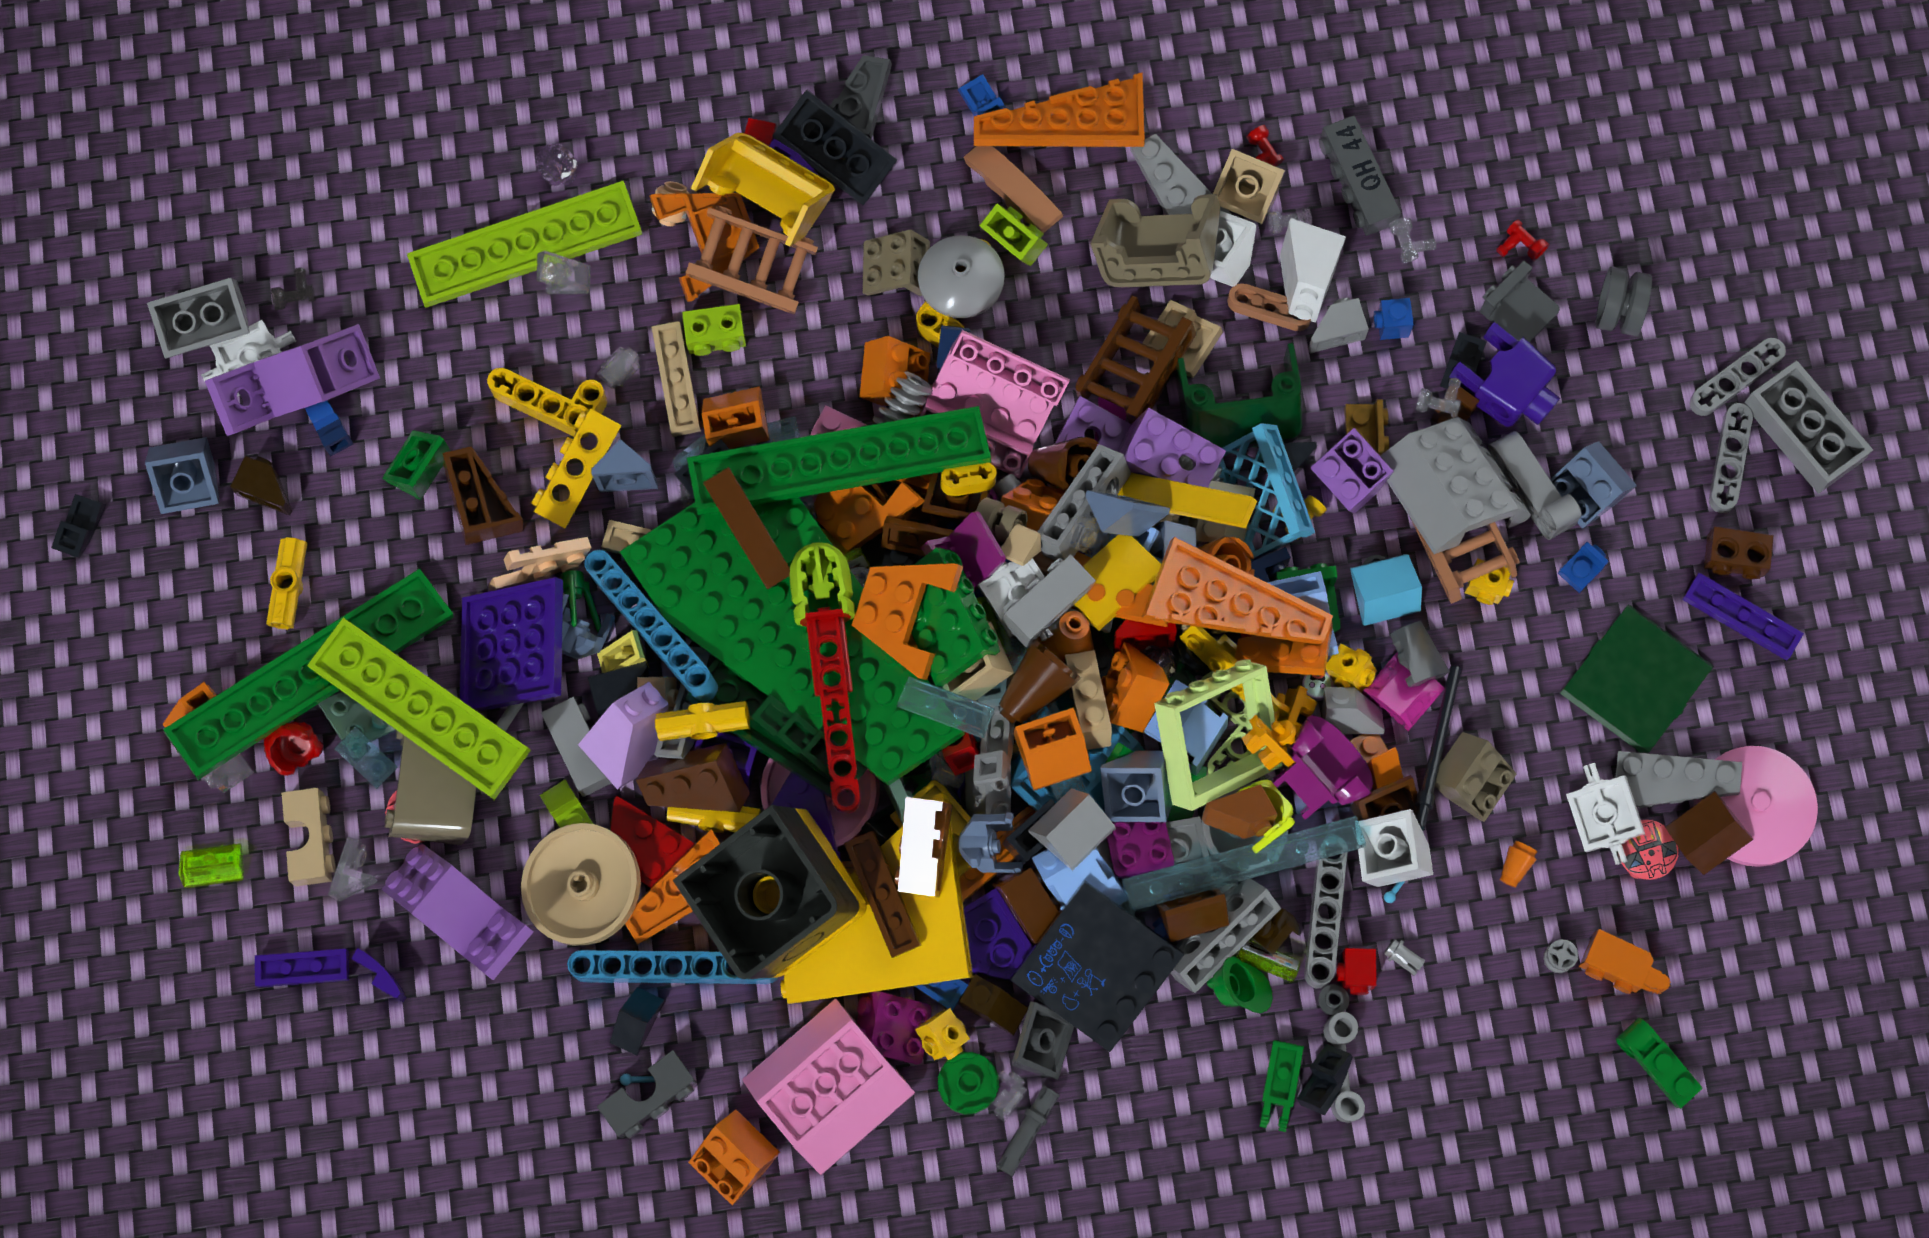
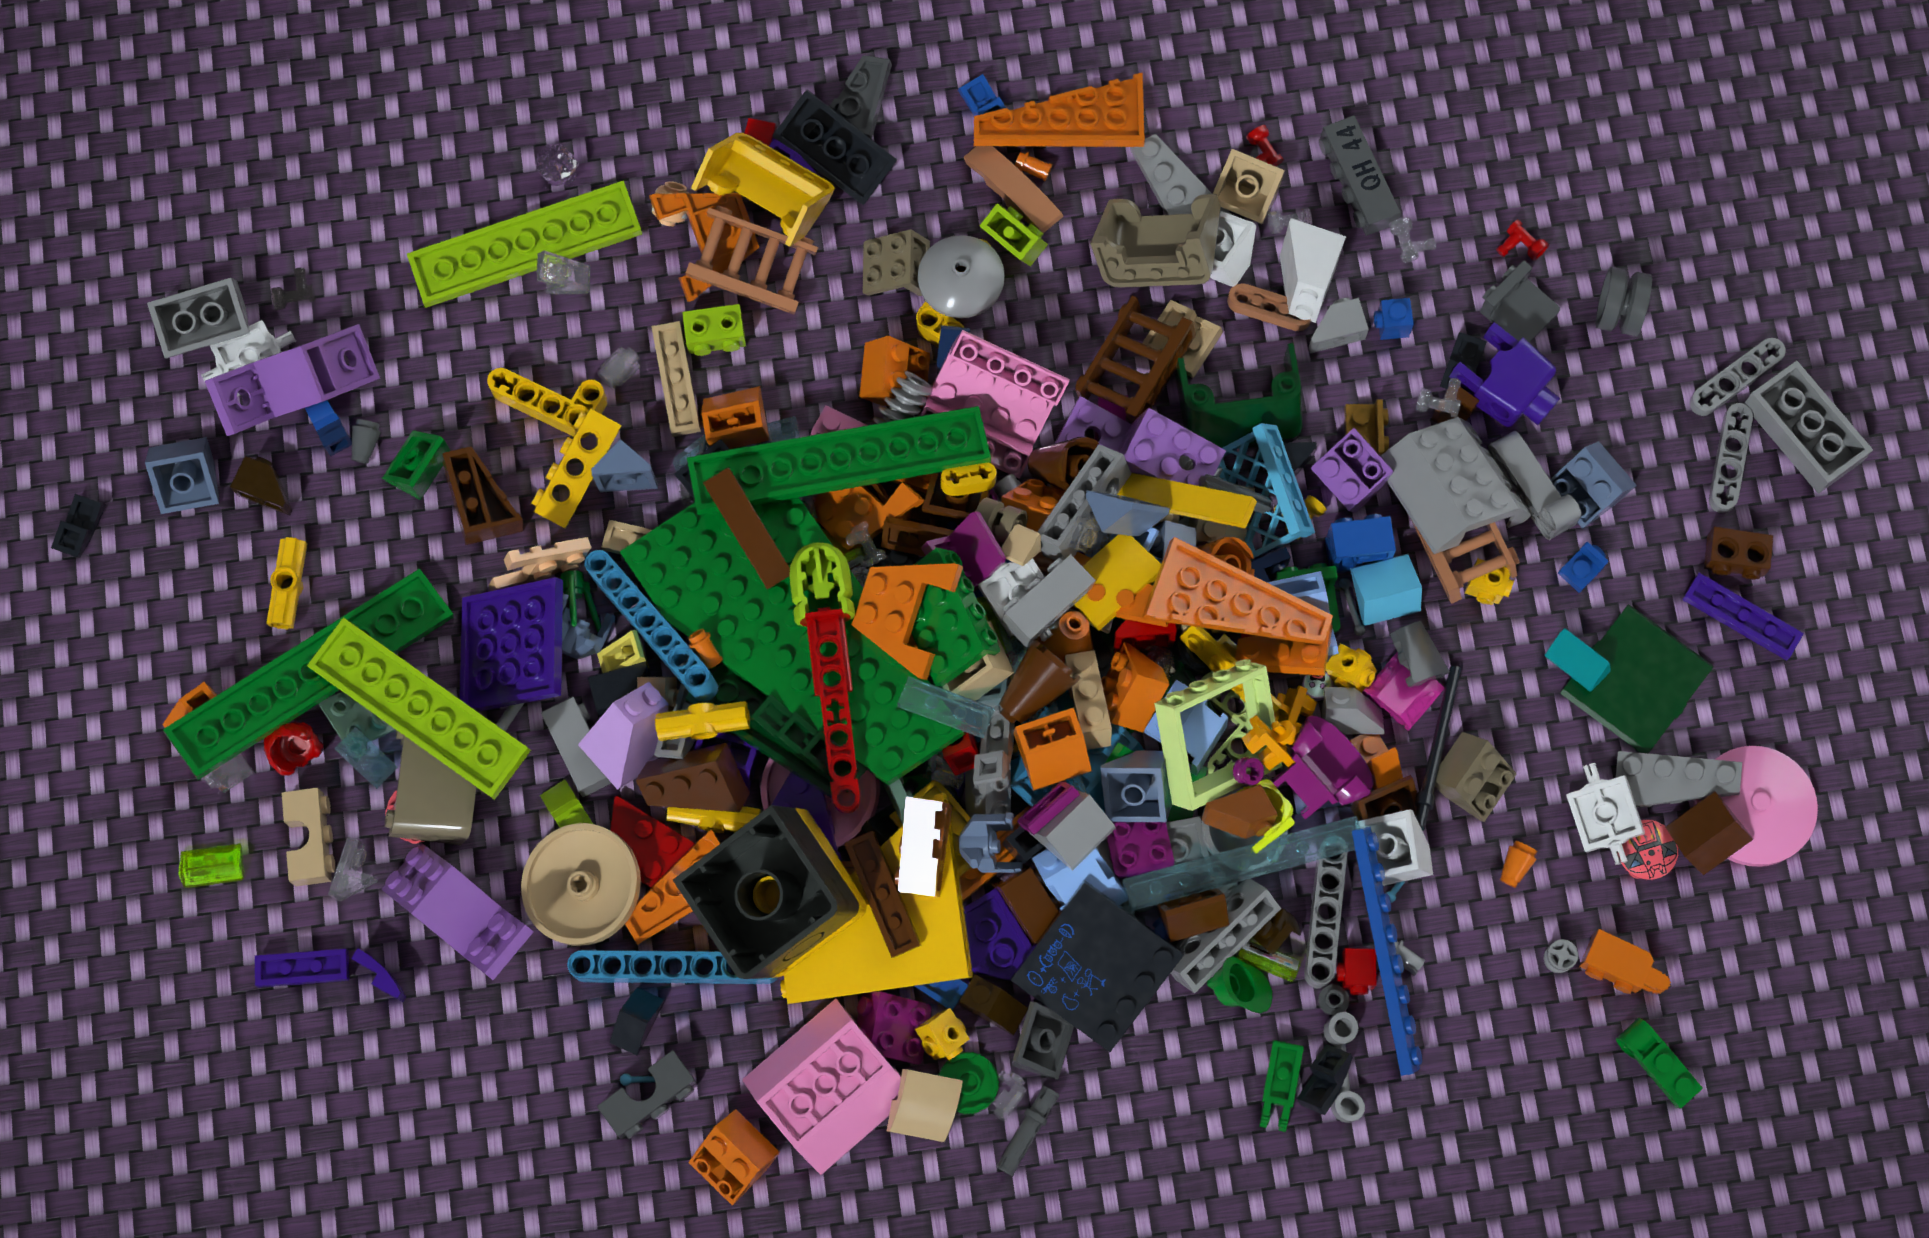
(364, 439): none -> dark grey cone
(704, 647): none -> orange pin
(861, 535): none -> clear piece
(924, 1105): none -> tan slope
(1033, 166): none -> orange pin
(1048, 807): none -> magenta tile
(1210, 481): none -> dark grey axle
(1256, 774): none -> magenta bush
(1344, 584): none -> dark grey hinge
(1359, 541): none -> blue brick
(1389, 961): none -> blue plate
(1578, 660): none -> teal slope

